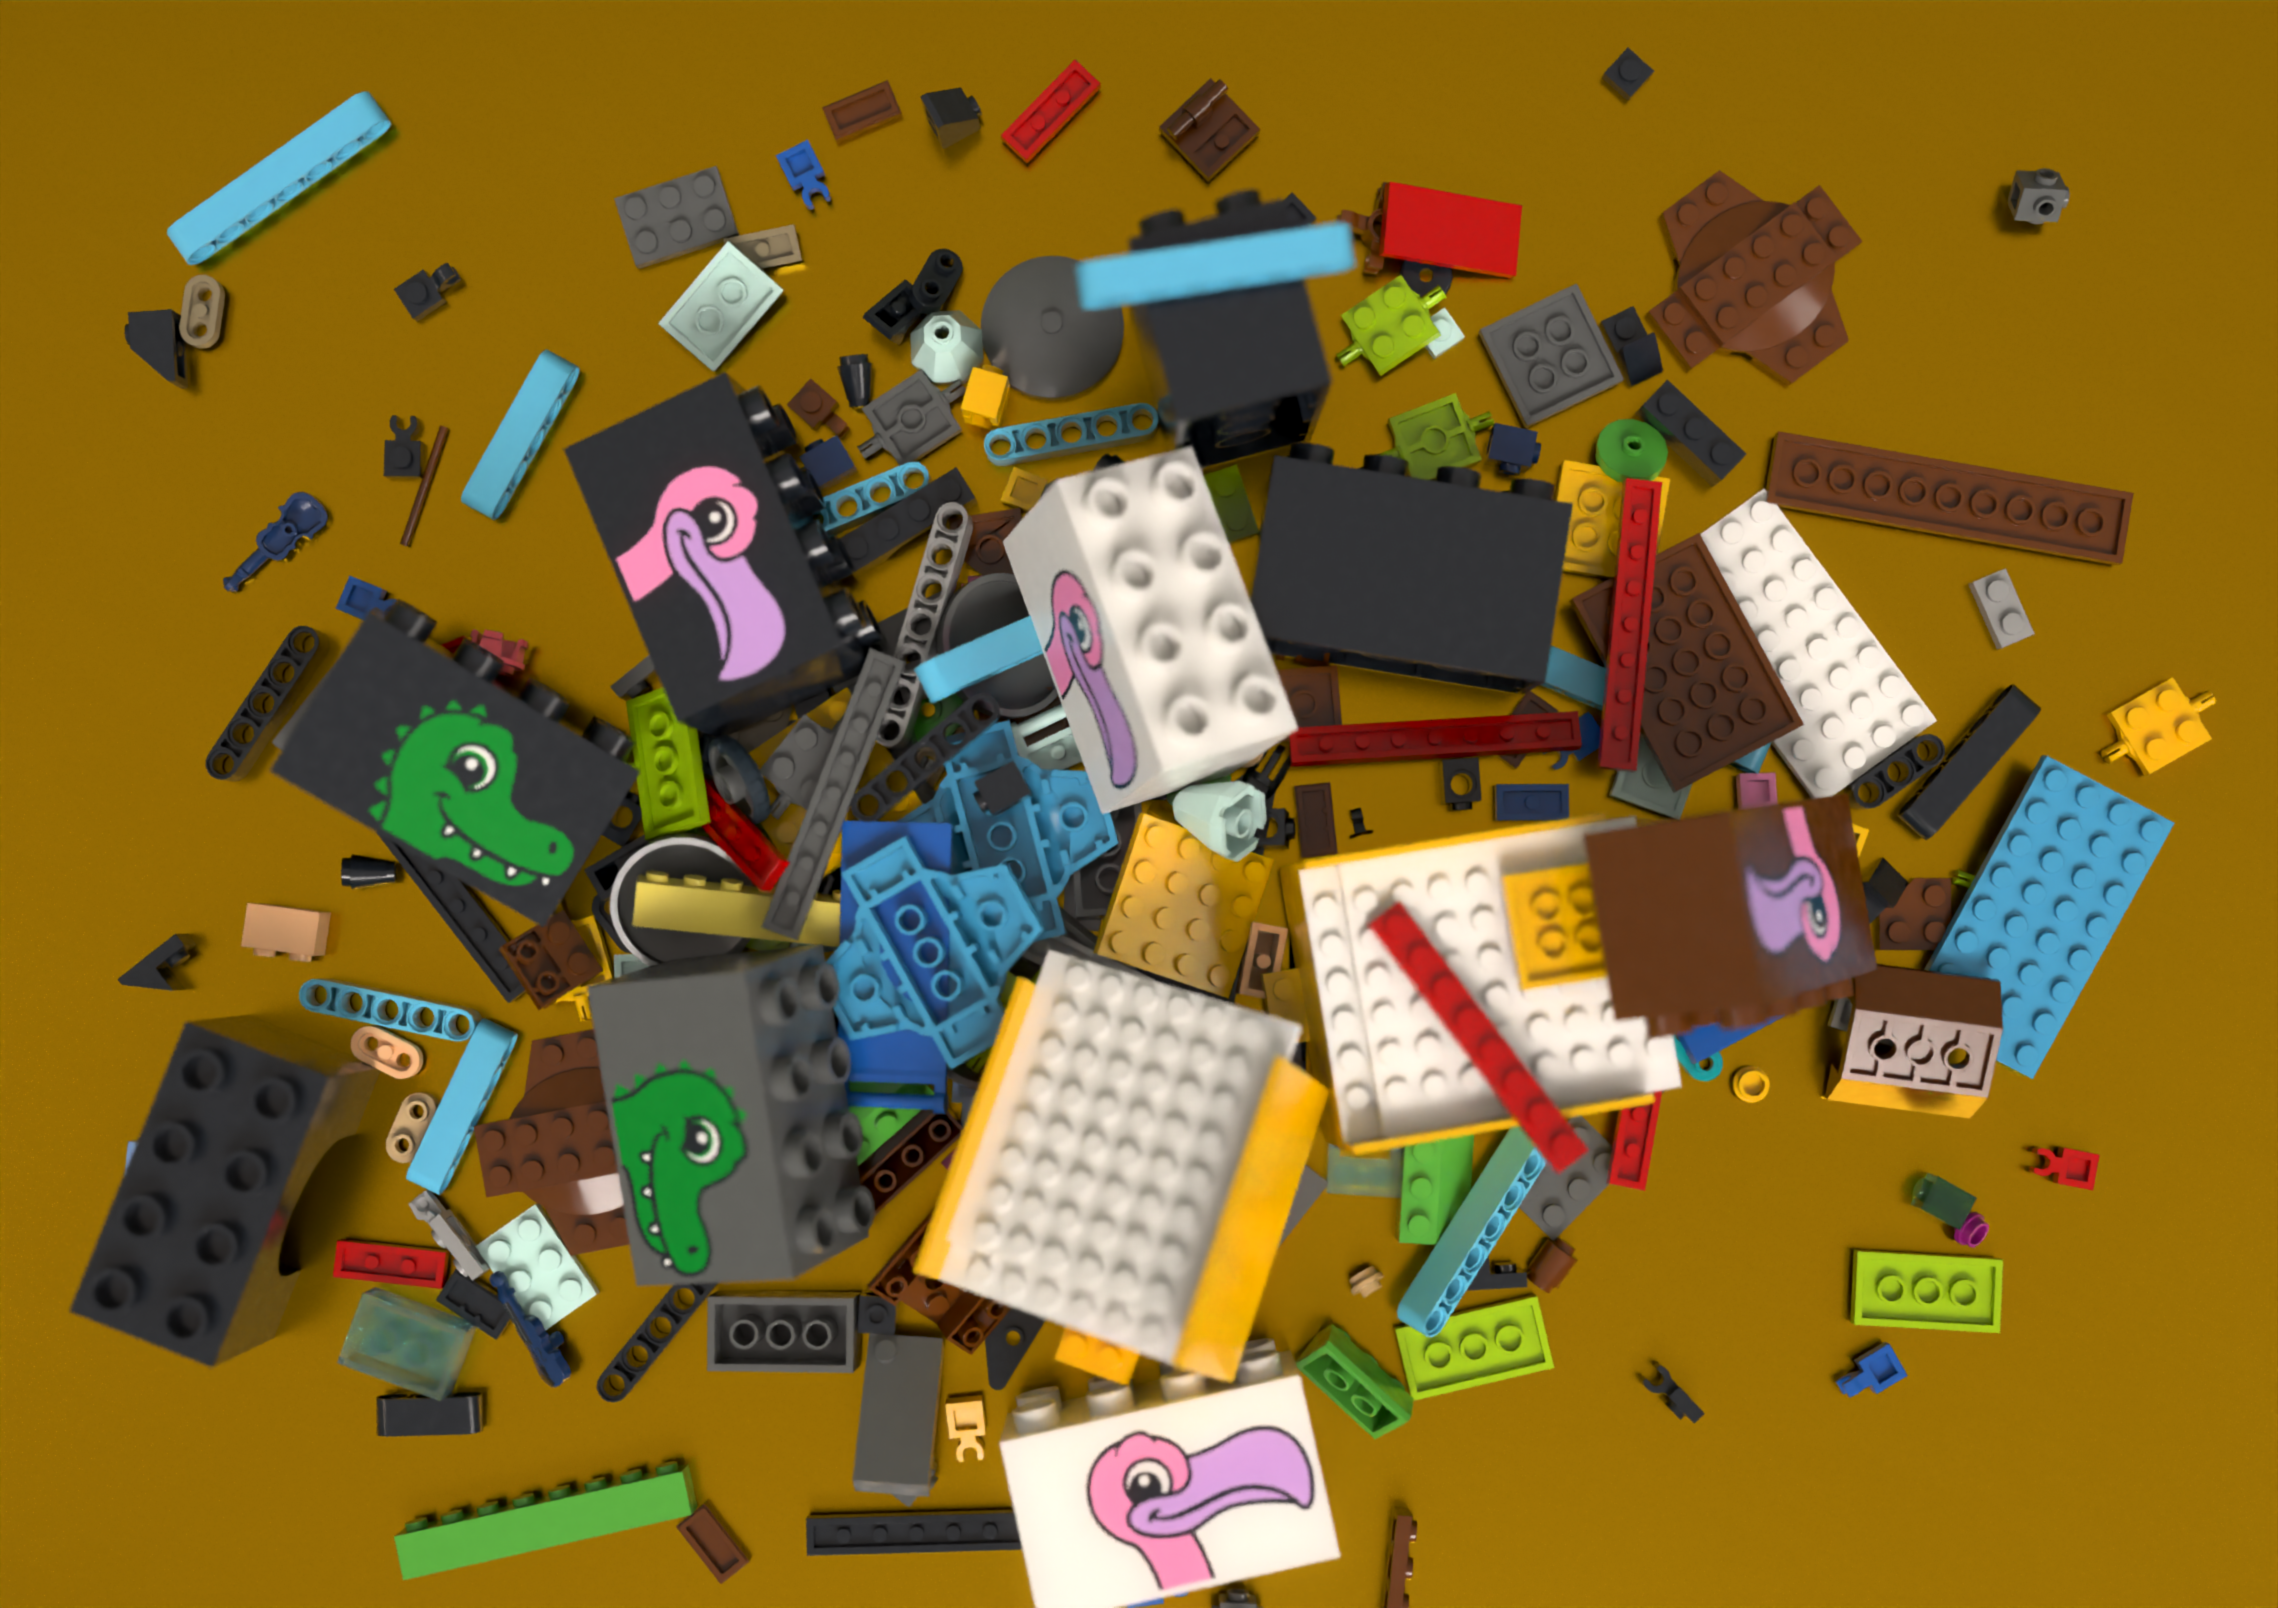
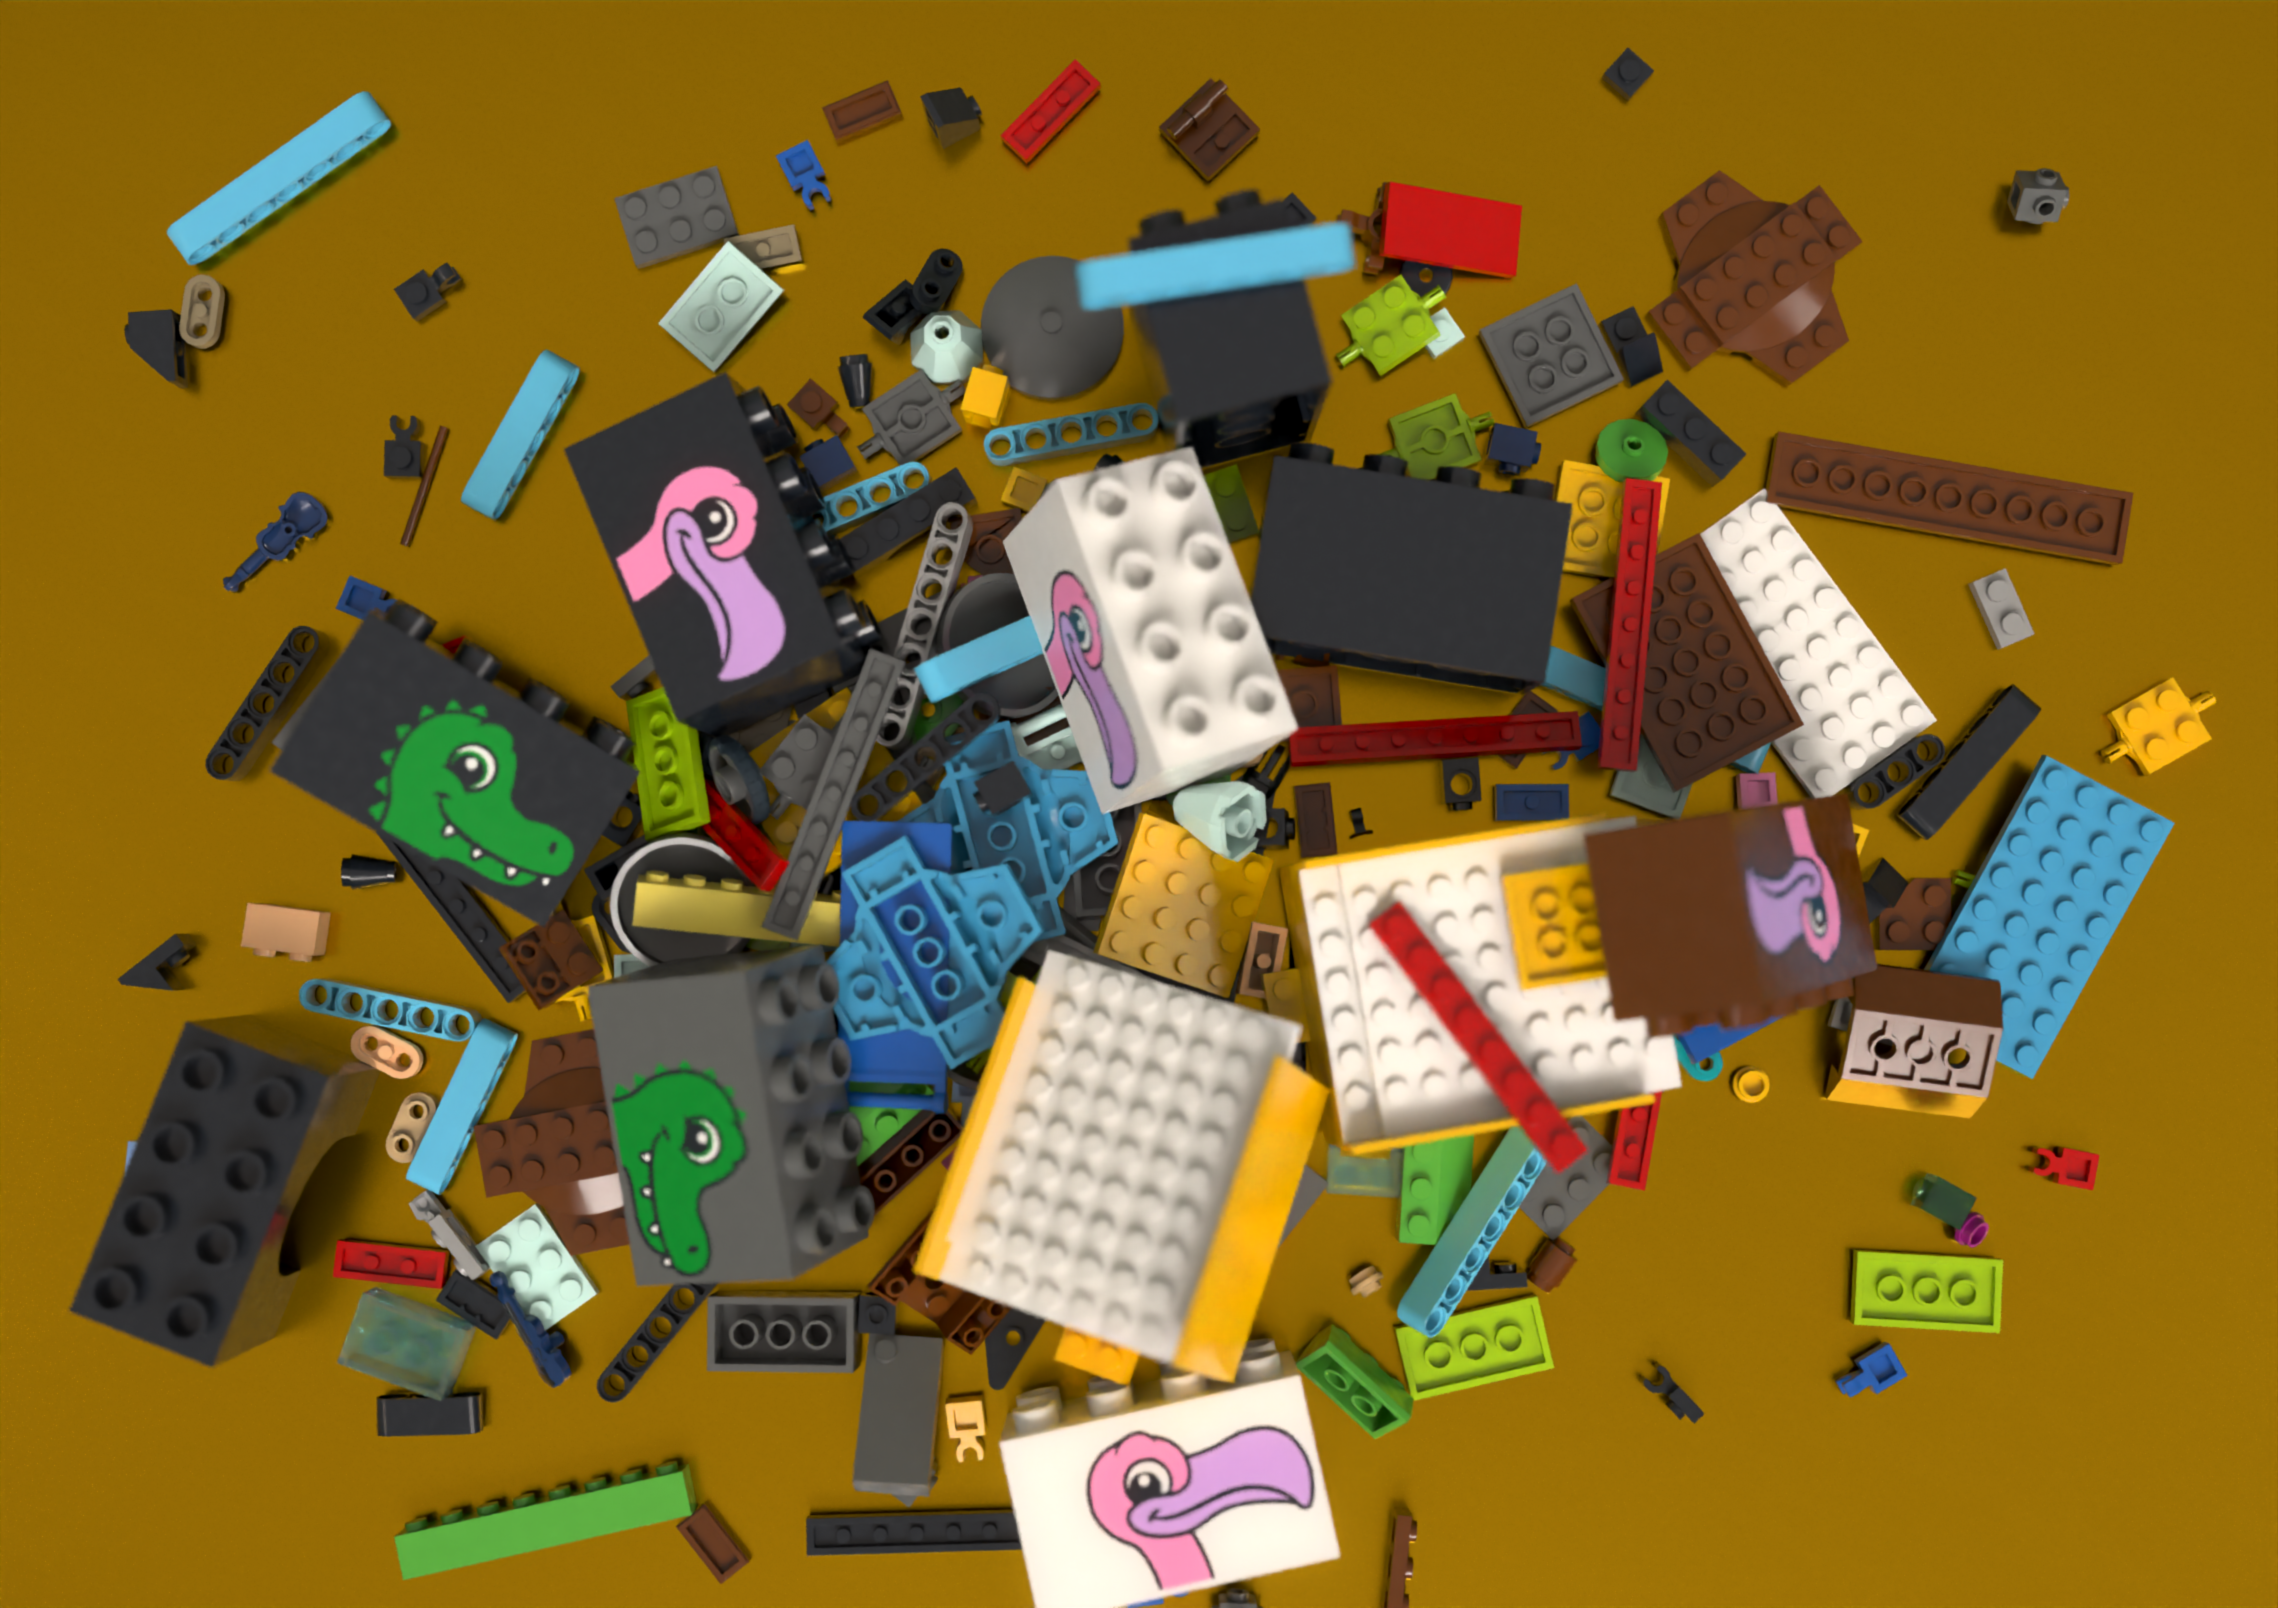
(504, 649): coral piece -> none

